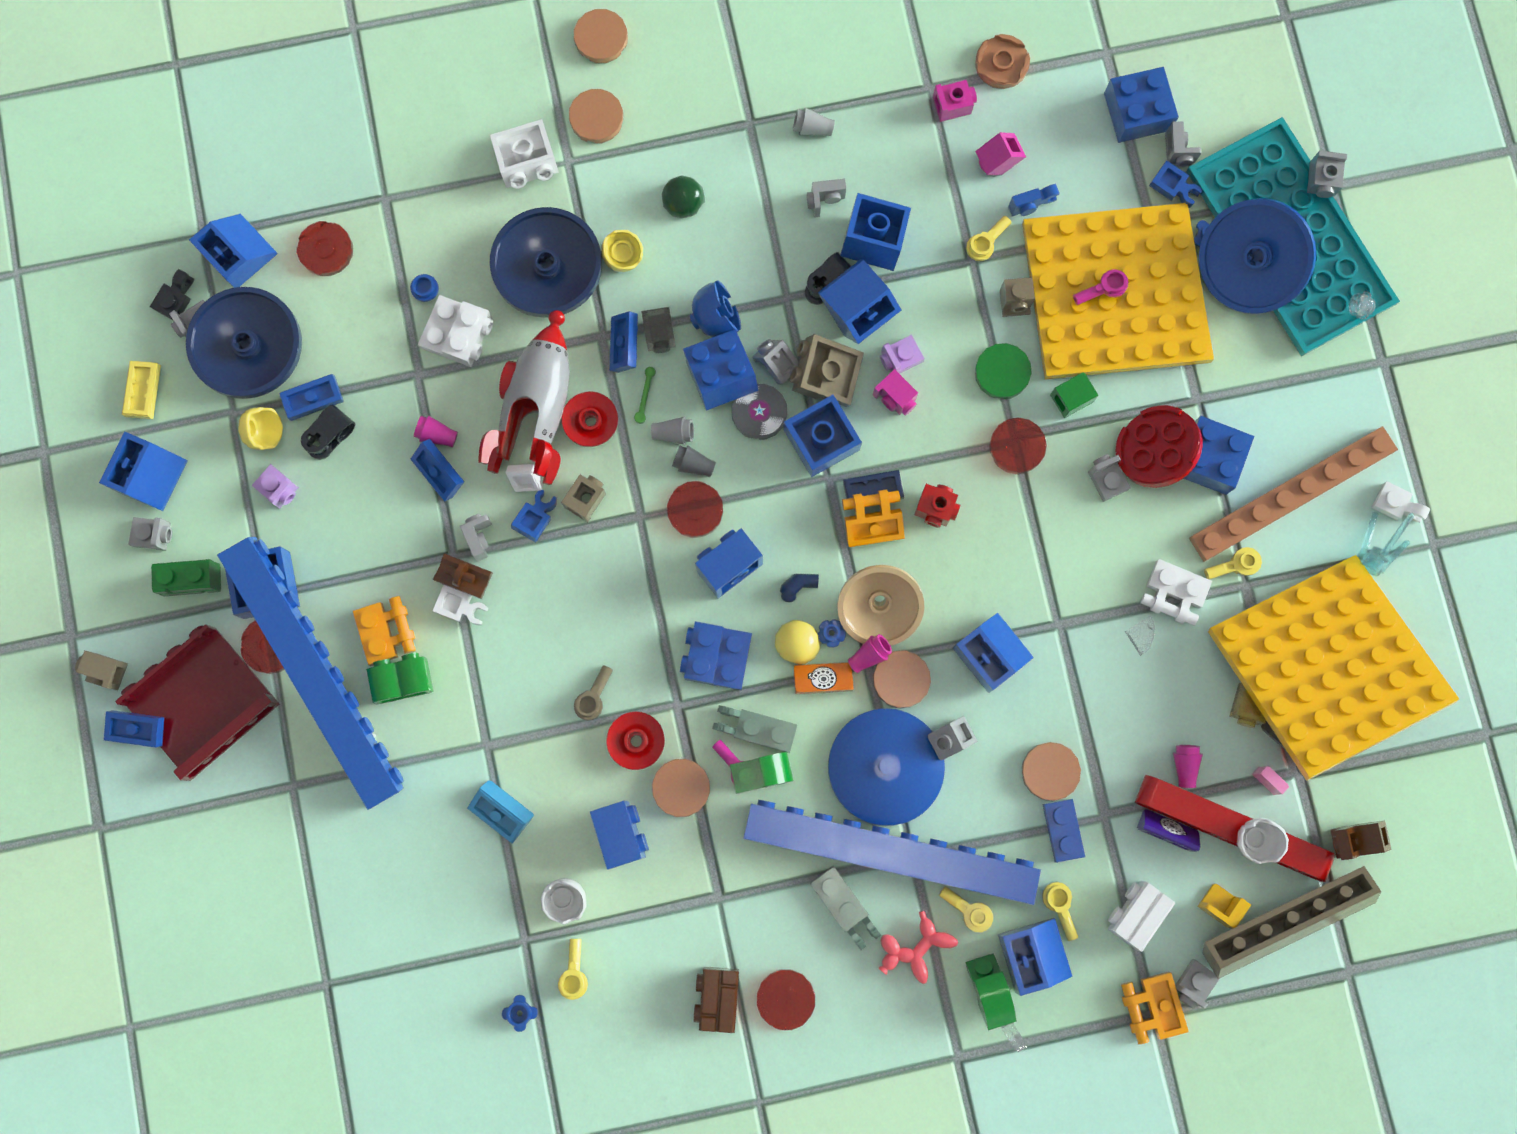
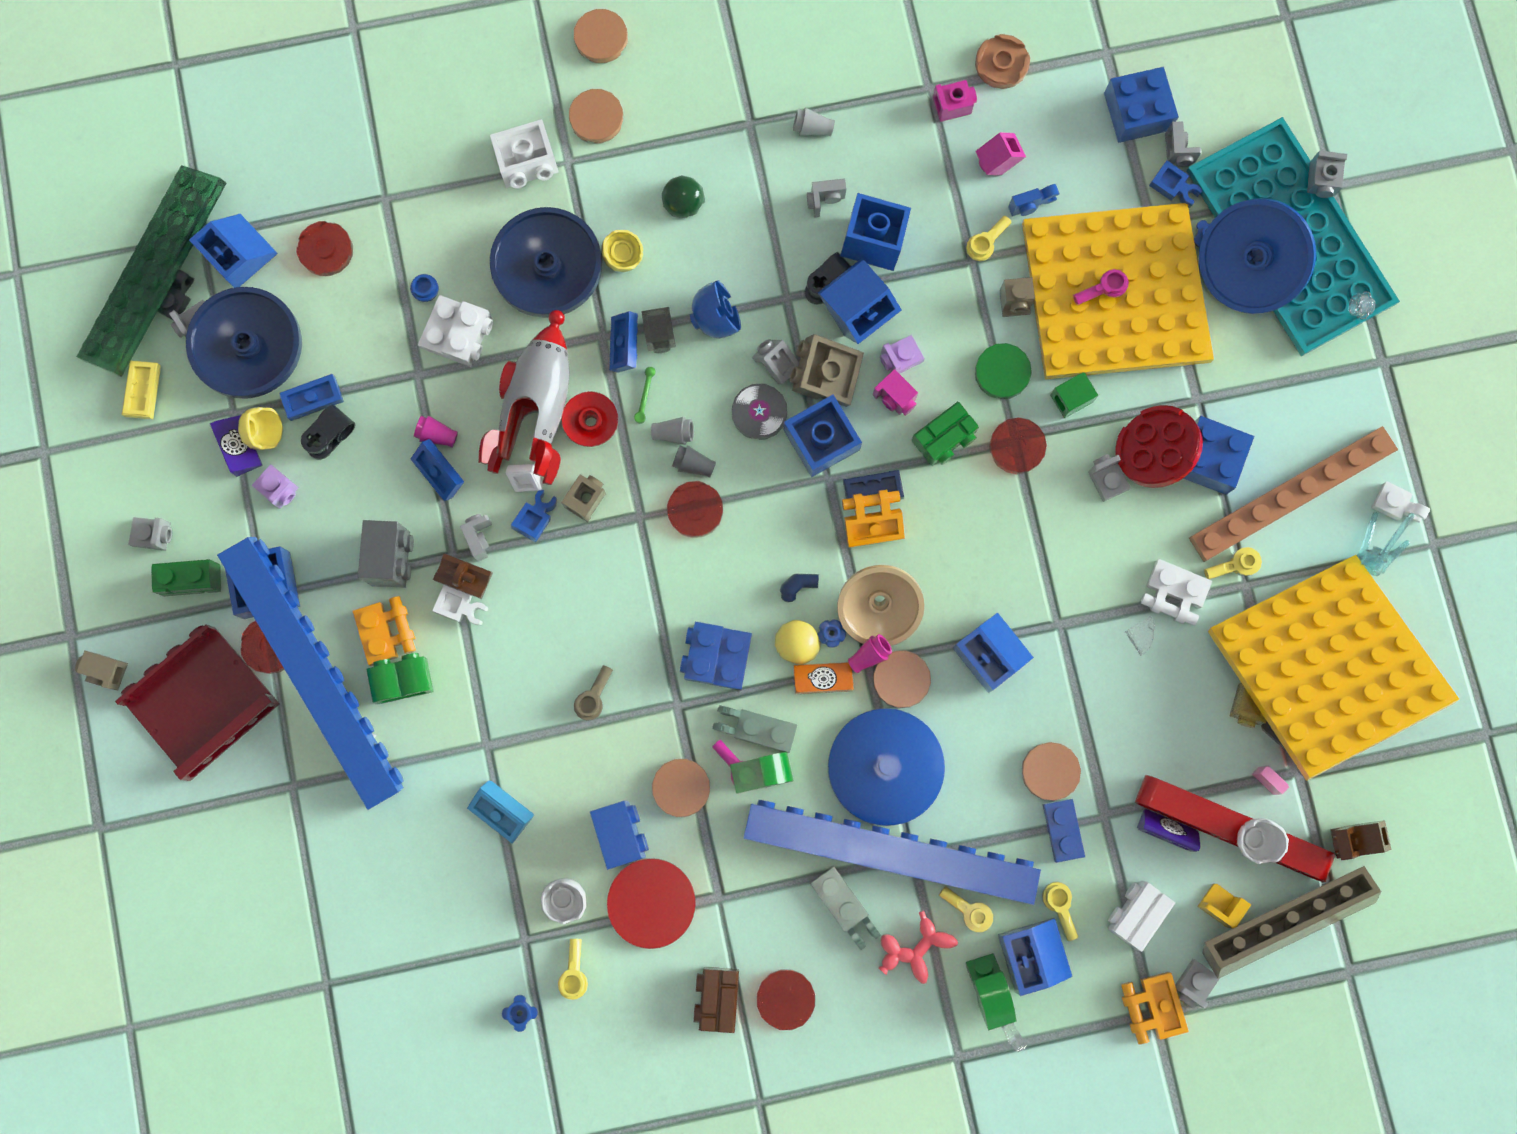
(134, 728): blue plate -> none
(143, 471): slope -> none
(151, 270): none -> clear green plate
(237, 455): none -> dark purple slope
(385, 554): none -> dark grey brick
(621, 734): red dish -> none
(651, 903): none -> red tile
(721, 369): blue brick -> none
(728, 562): blue brick -> none
(930, 512): red brick -> none
(945, 434): none -> green brick
(952, 738): light grey bracket -> none
(1187, 764): dark pink cone -> none

